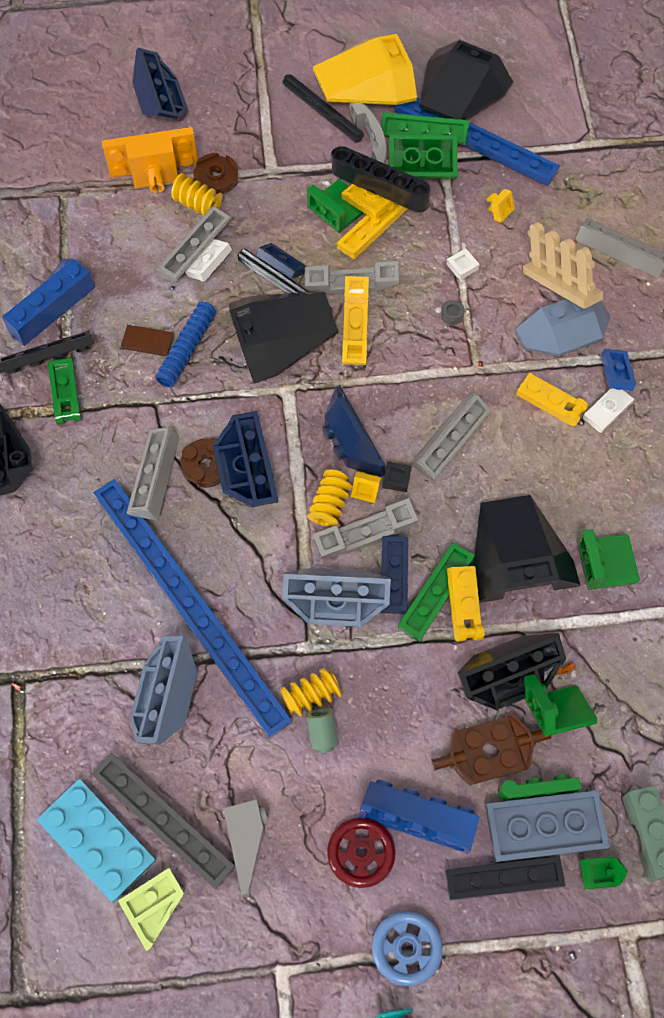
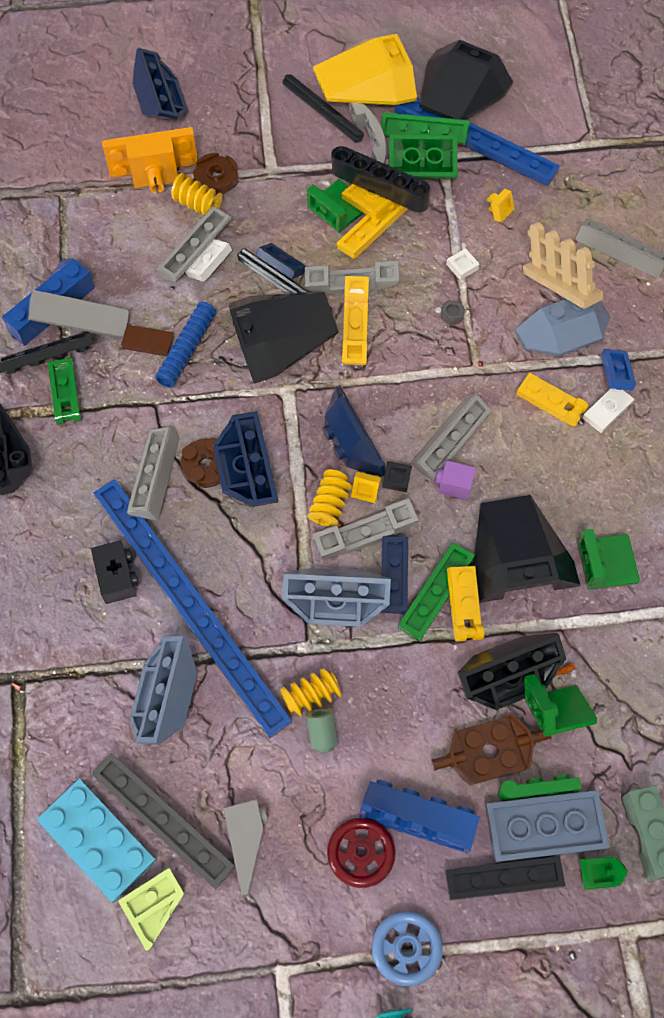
(77, 314): none -> light grey slope
(107, 559): none -> black brick
(455, 480): none -> medium lavender brick

